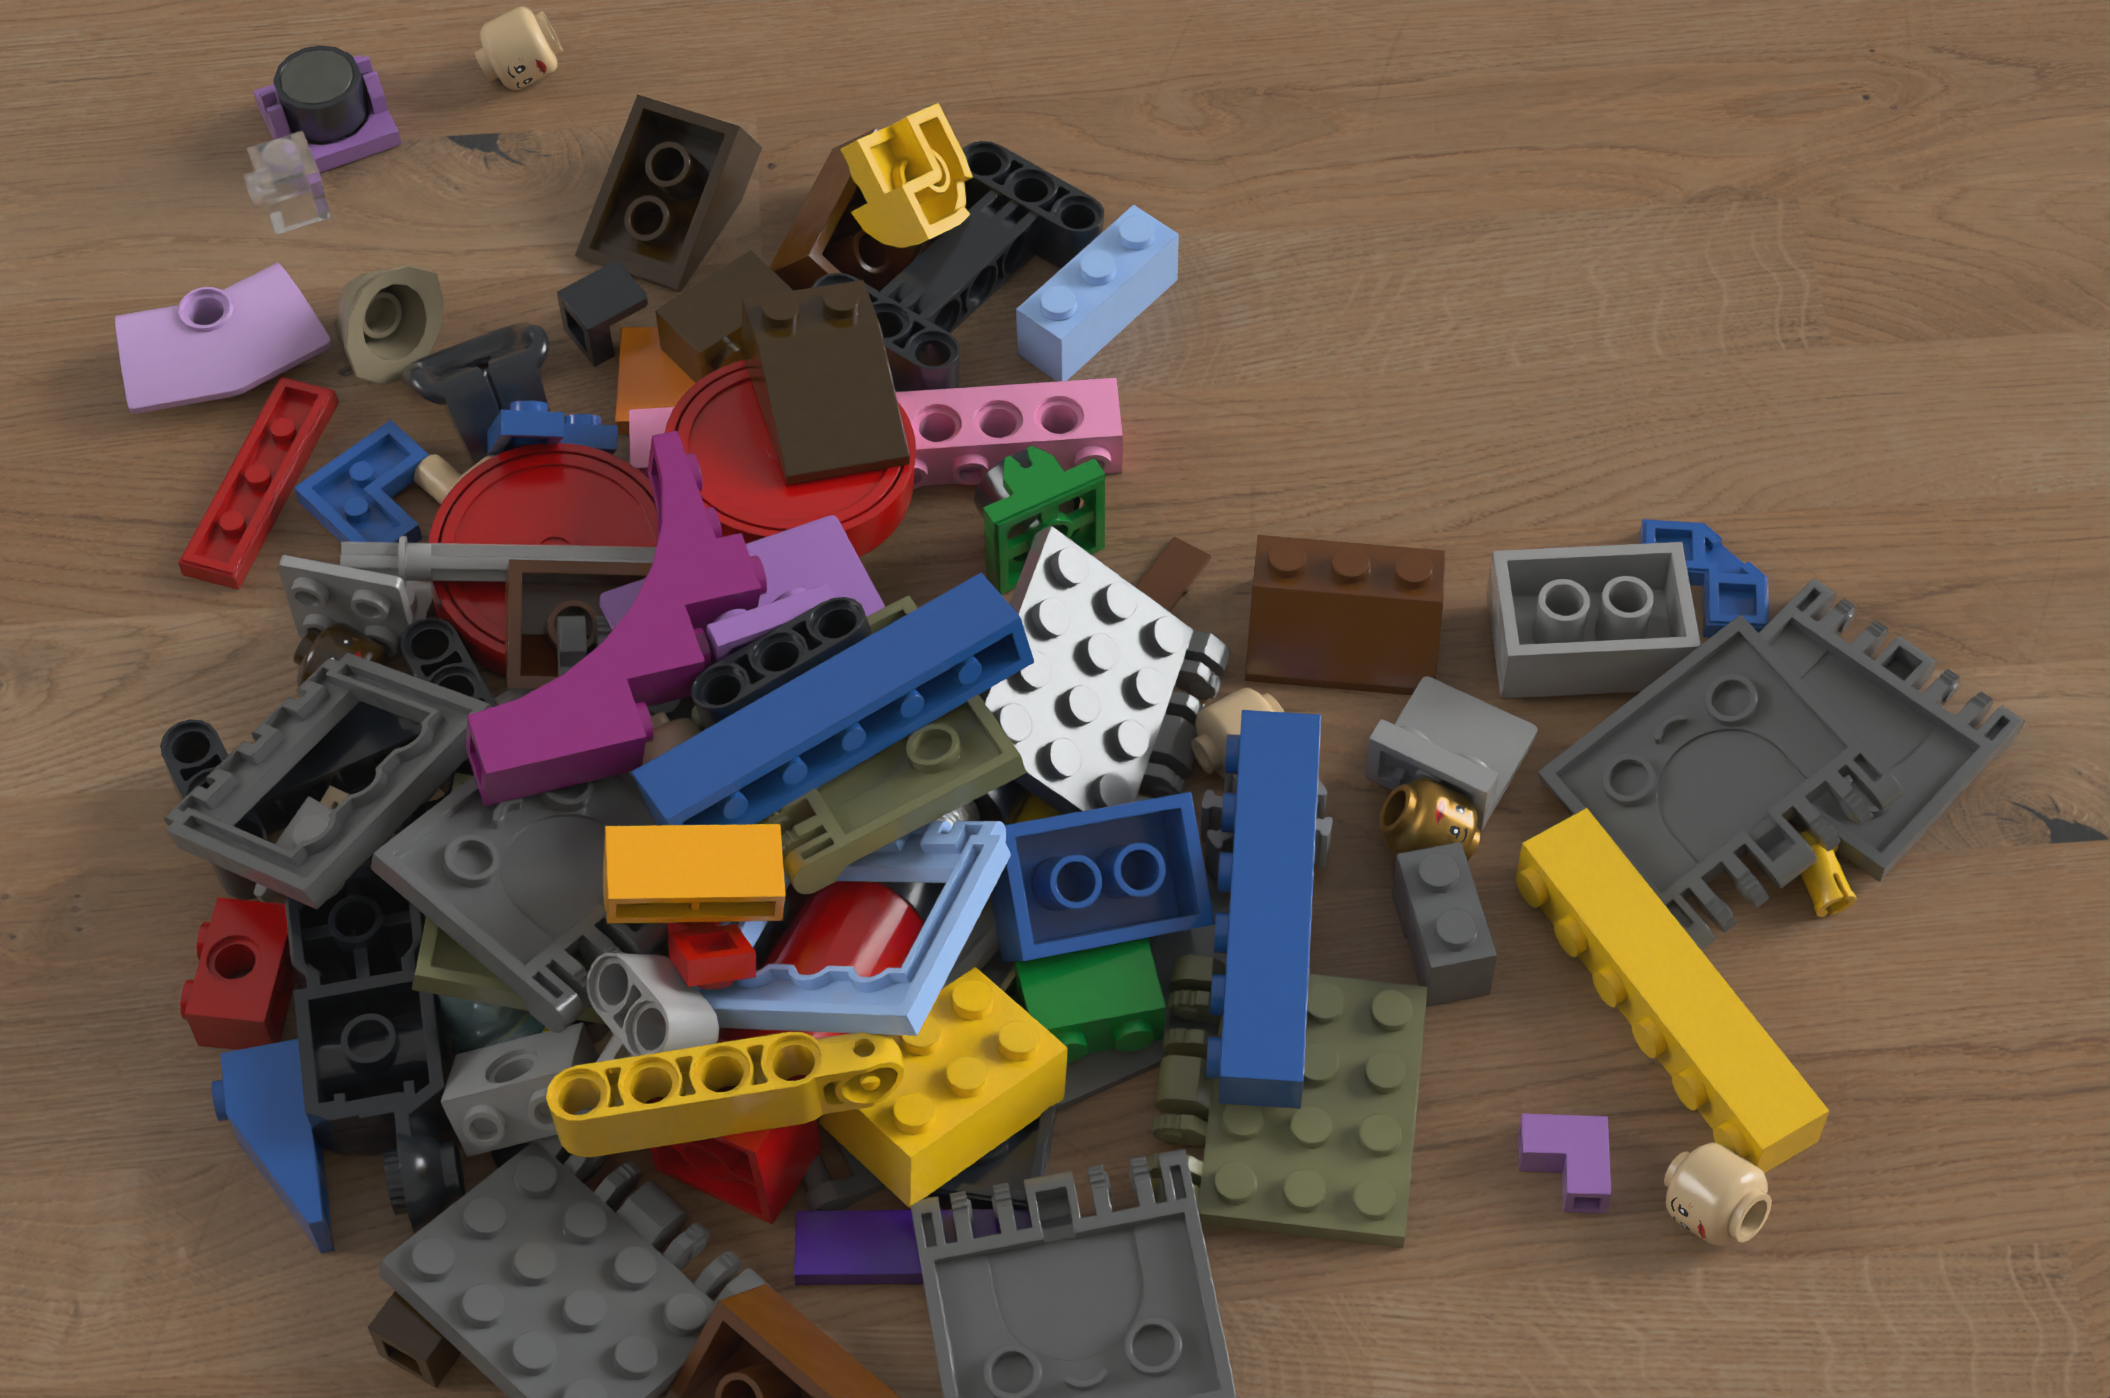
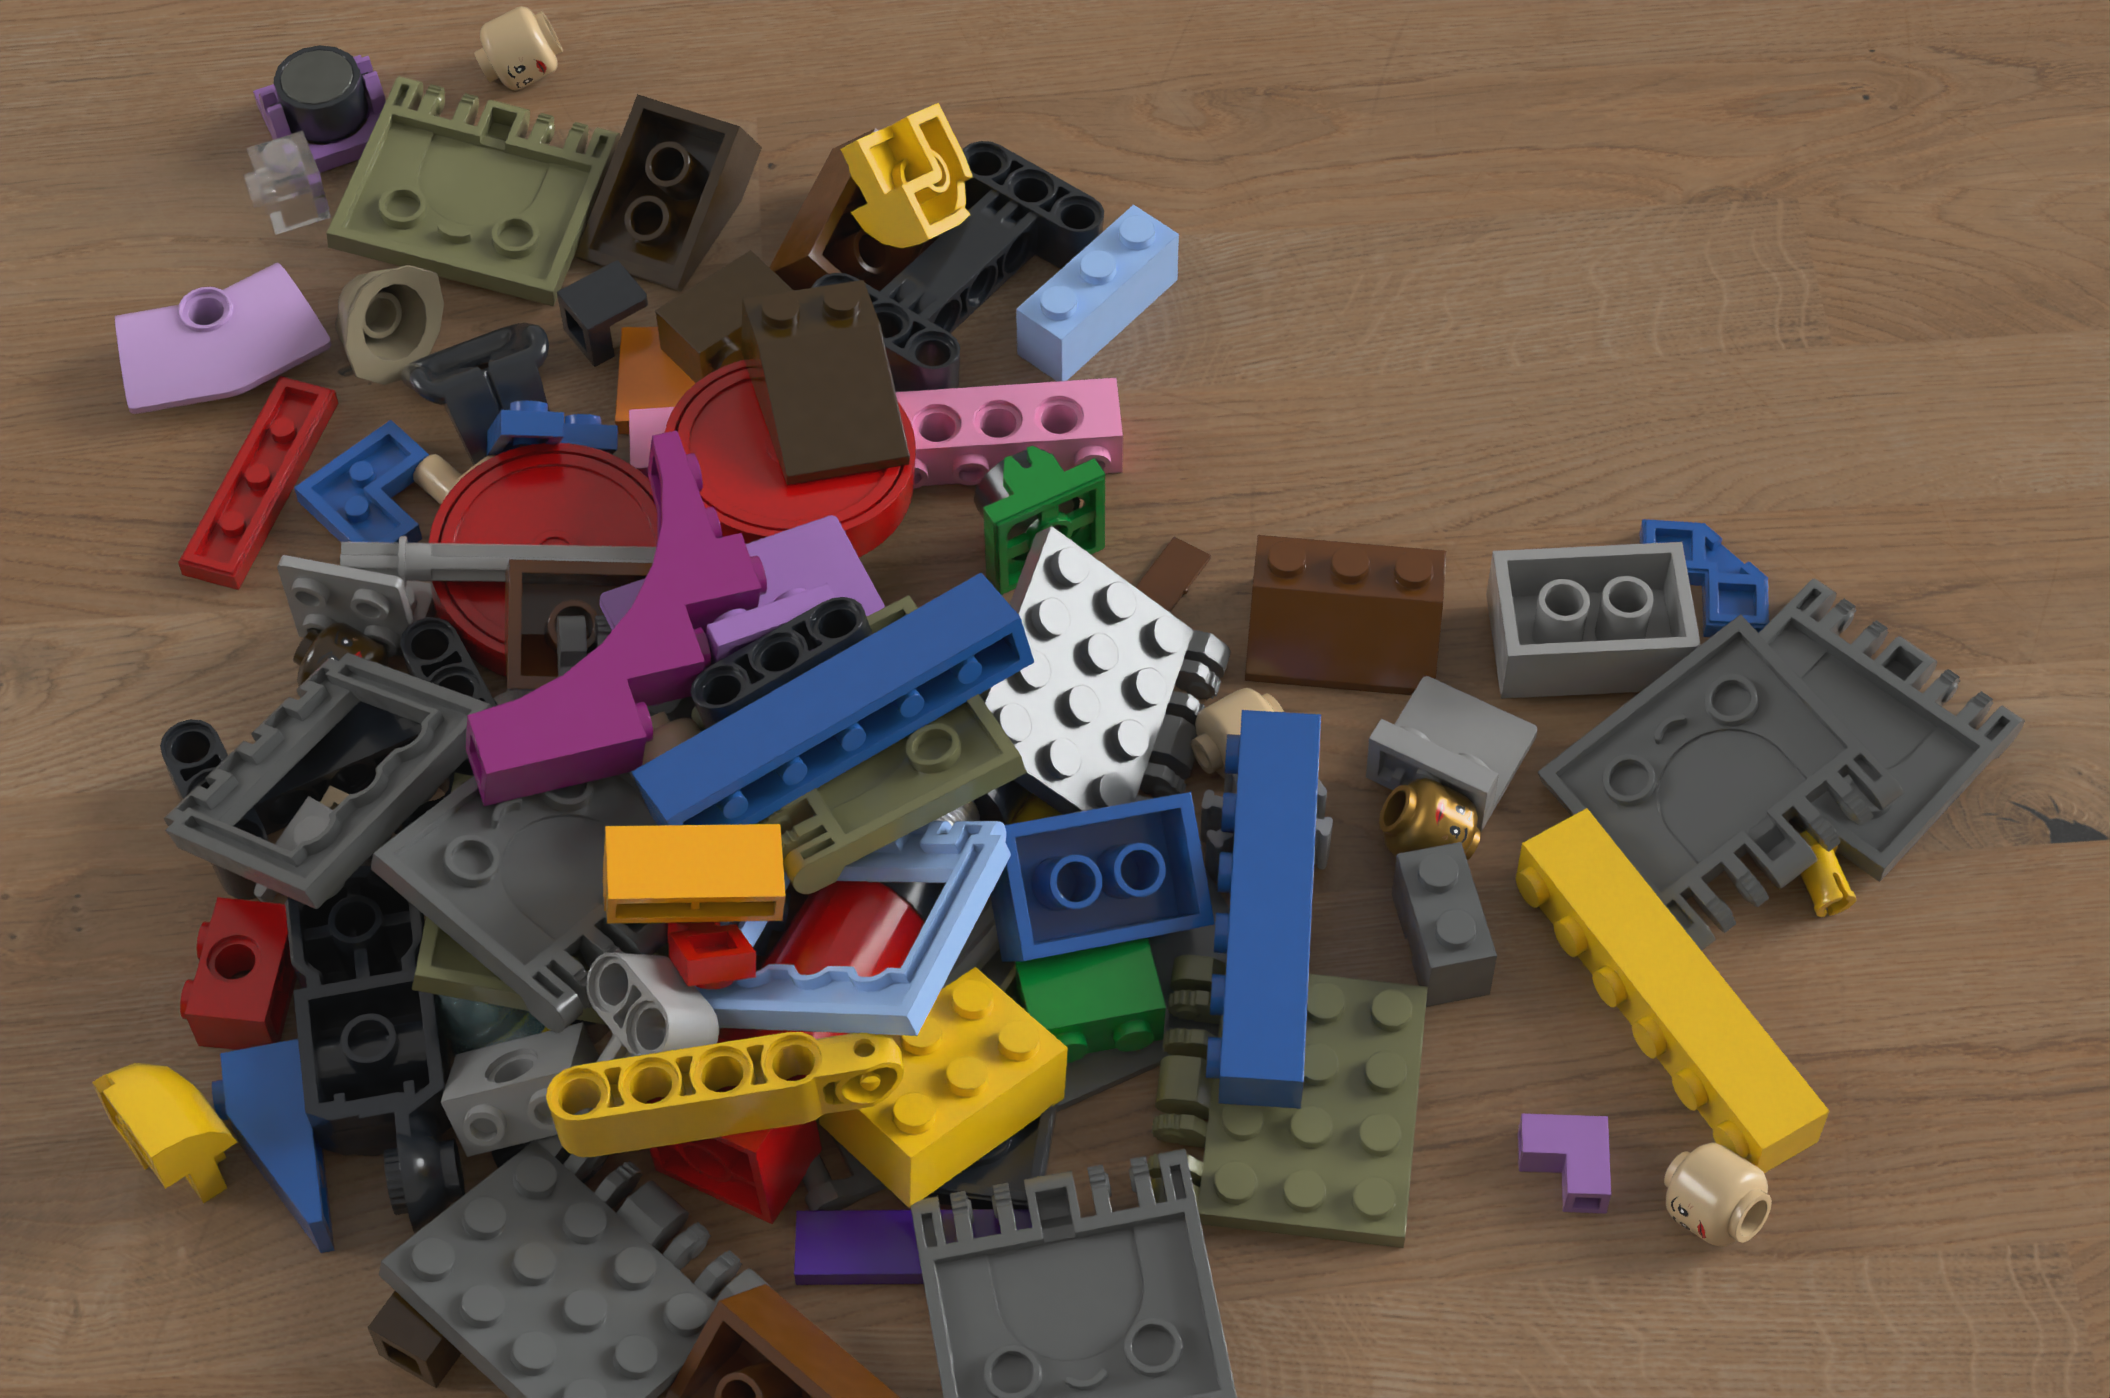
(167, 1125): none -> yellow brick
(472, 197): none -> olive hinge

